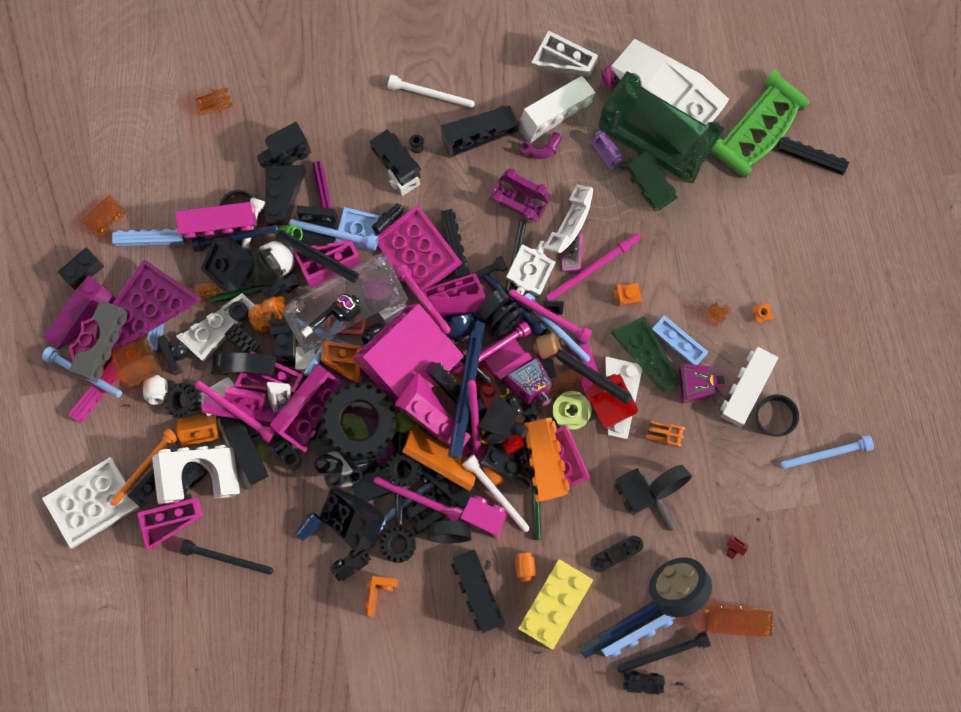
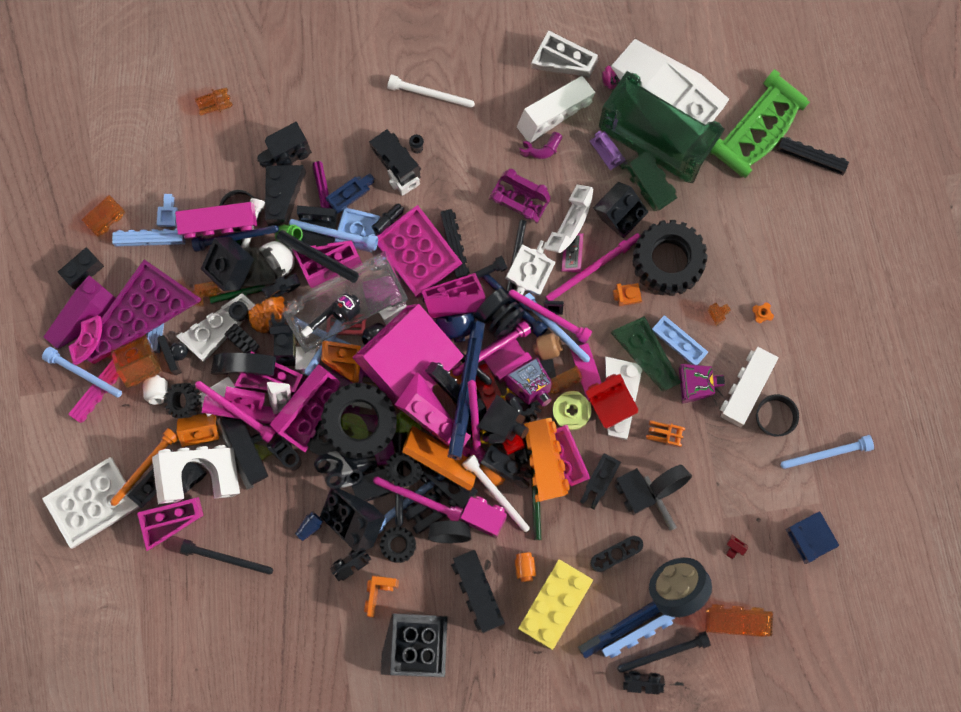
(91, 363): dark grey arch -> none
(166, 214): none -> light blue plate
(349, 192): none -> dark blue hinge
(404, 275): dark pink piece -> none
(415, 646): none -> black slope
(478, 130): black wedge -> none
(593, 376): black axle -> none
(601, 478): none -> black hinge
(621, 209): none -> black slope
(679, 236): none -> black tyre
(812, 537): none -> dark blue bracket

